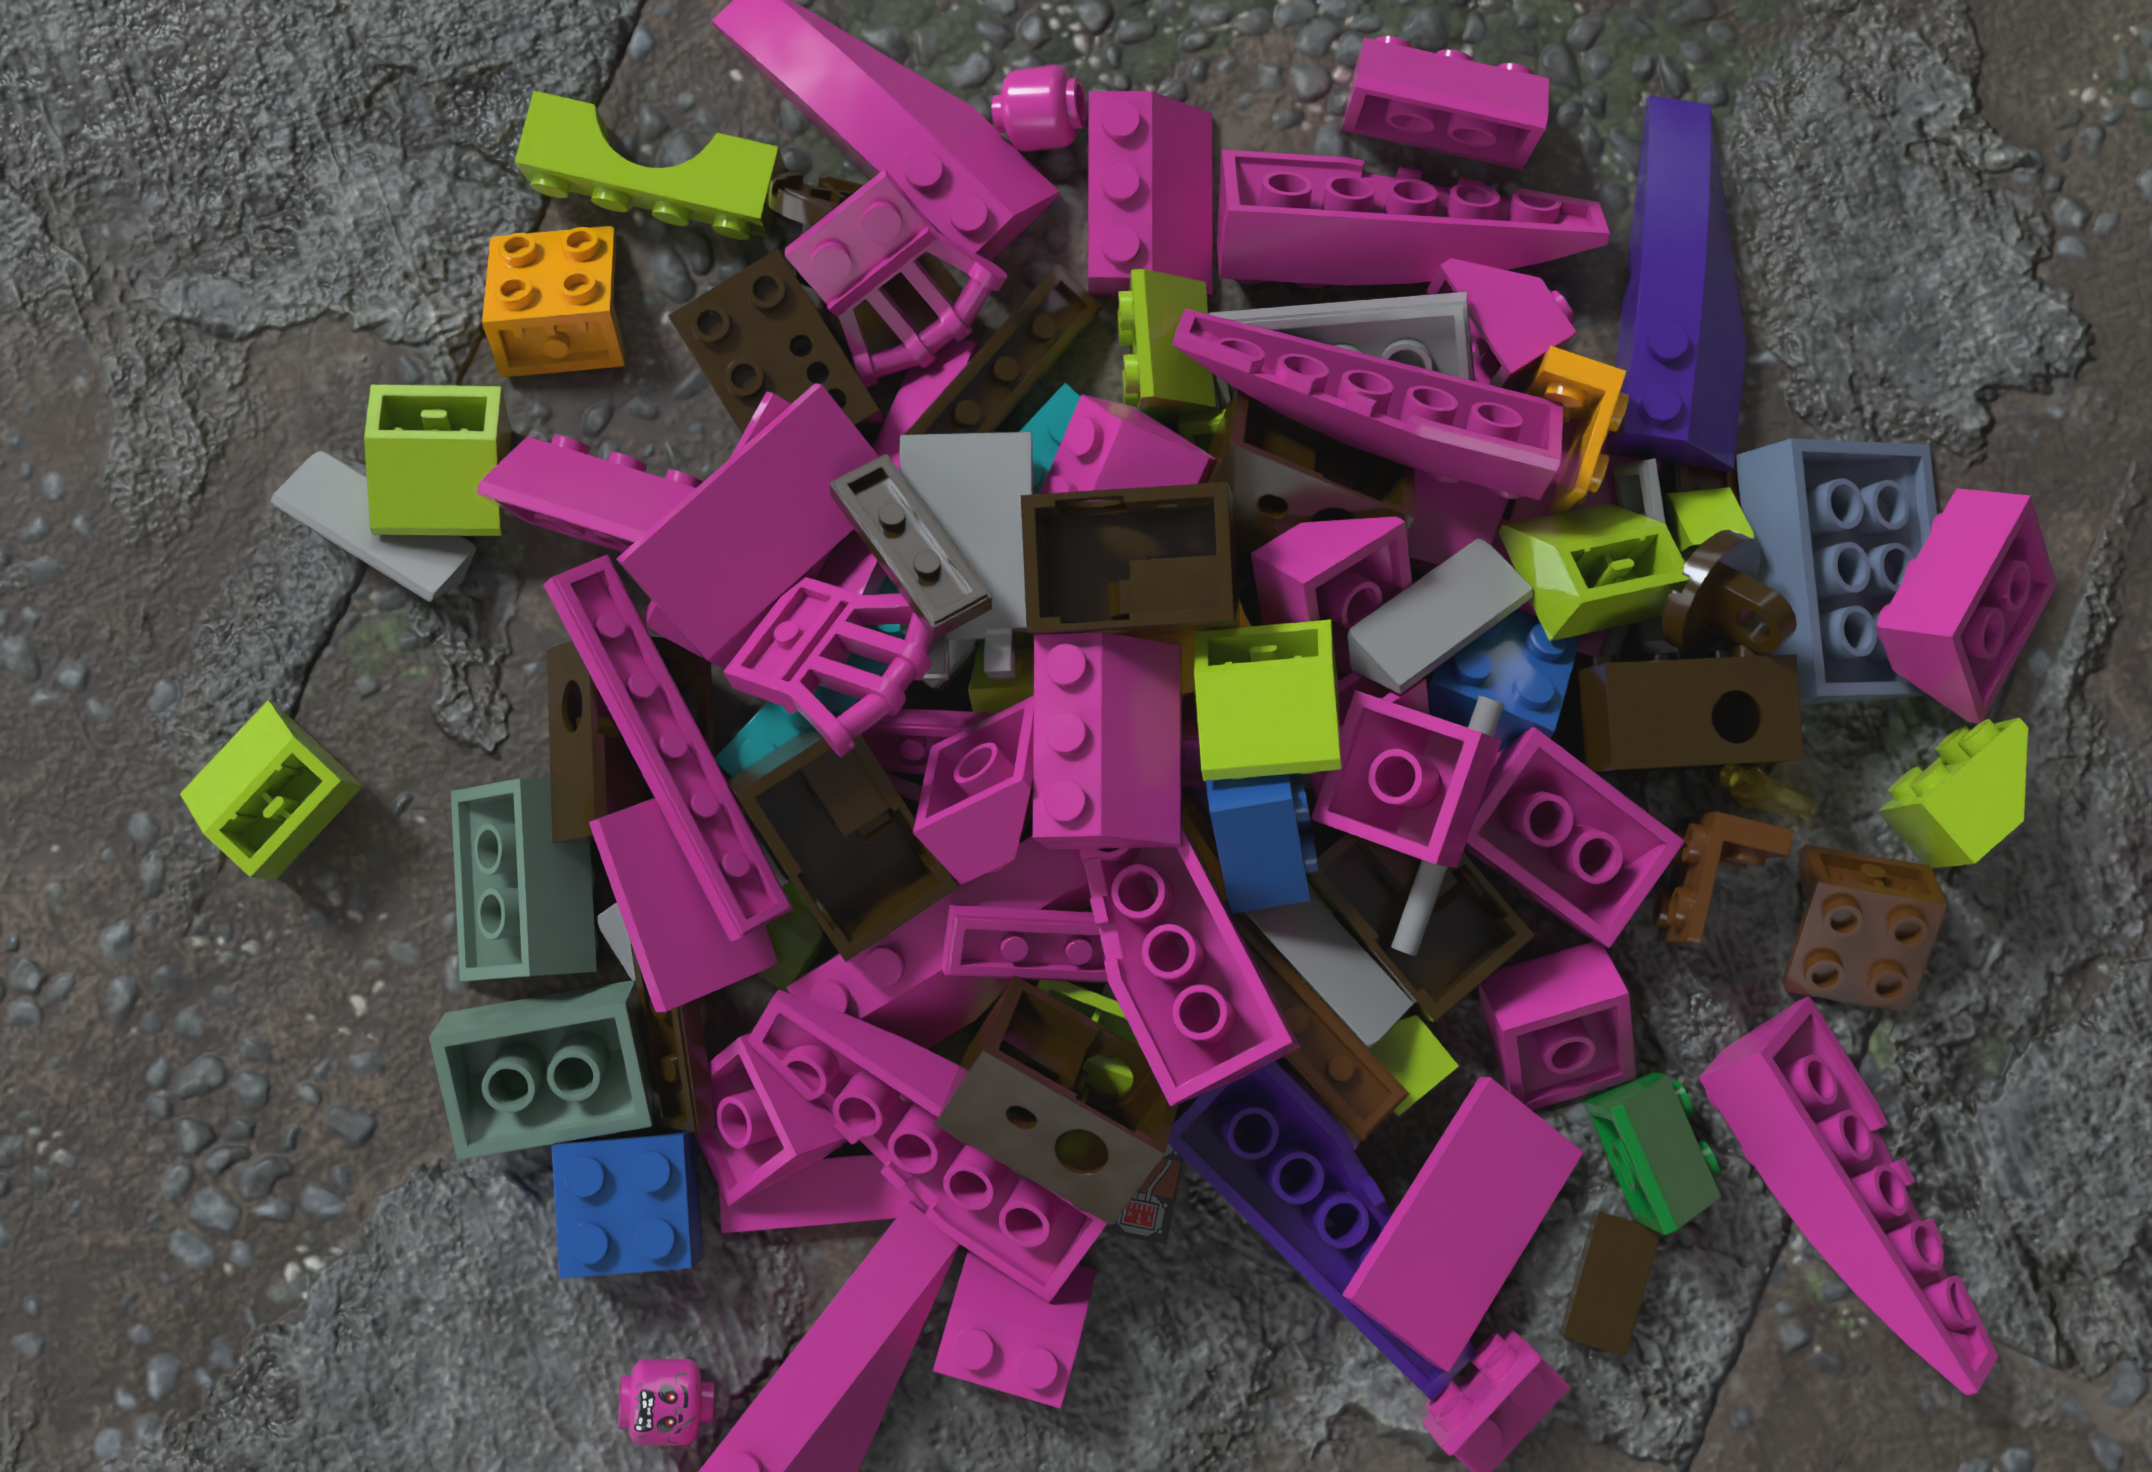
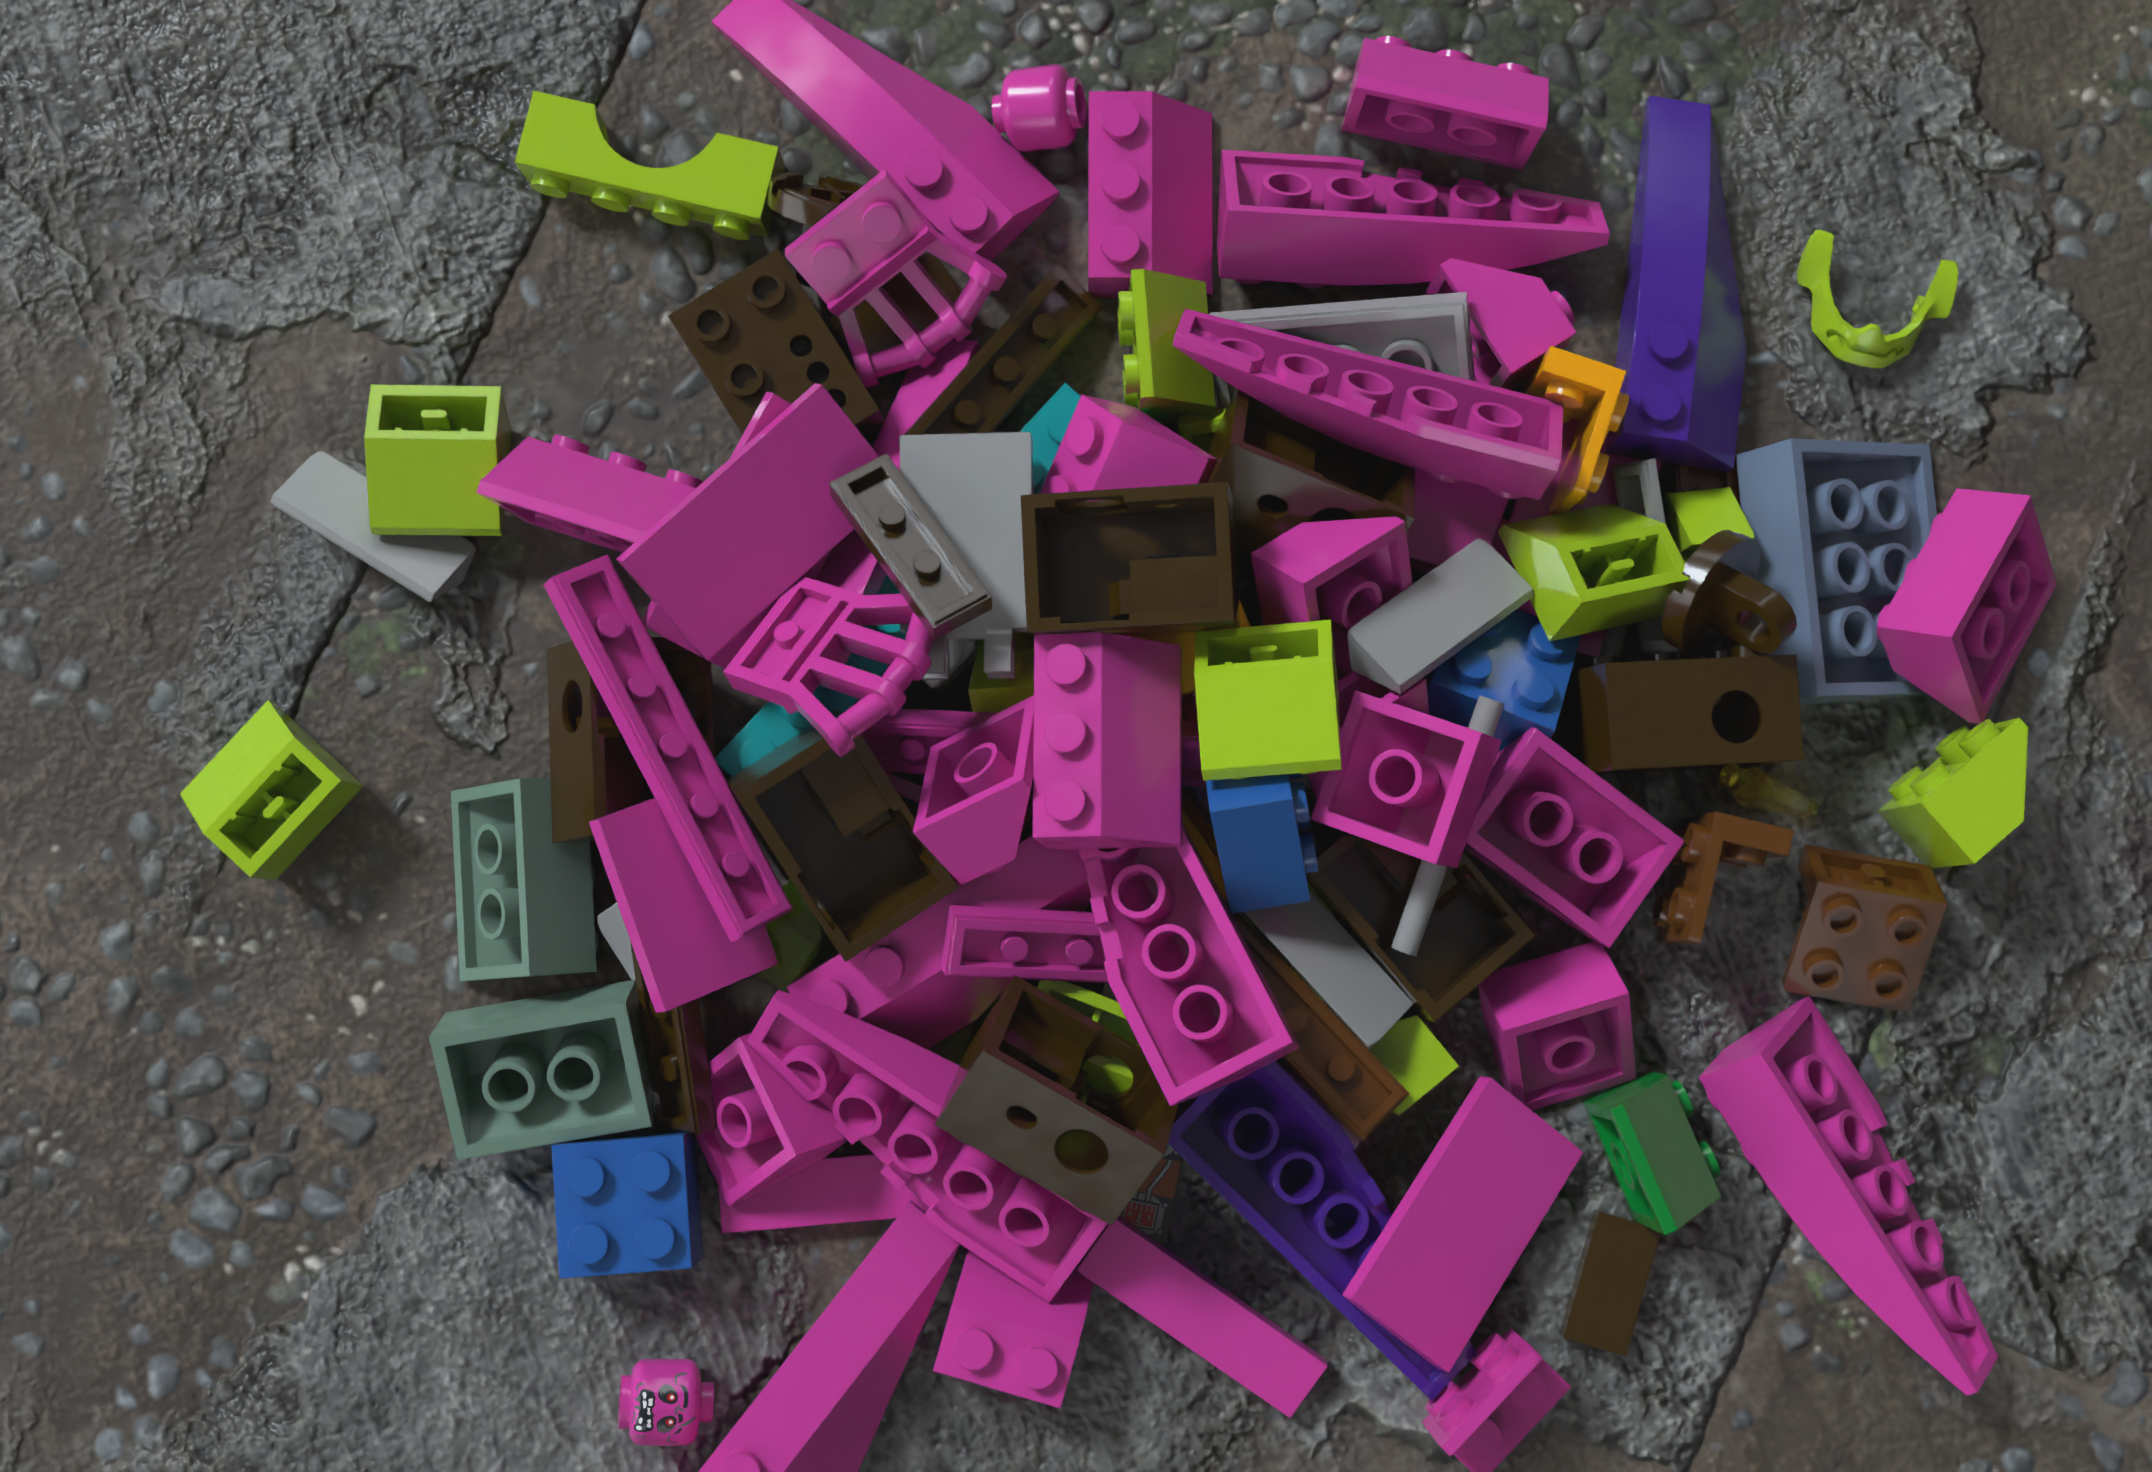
(552, 302): light orange bracket -> none
(1202, 1315): none -> dark pink tile
(1867, 344): none -> lime helmet

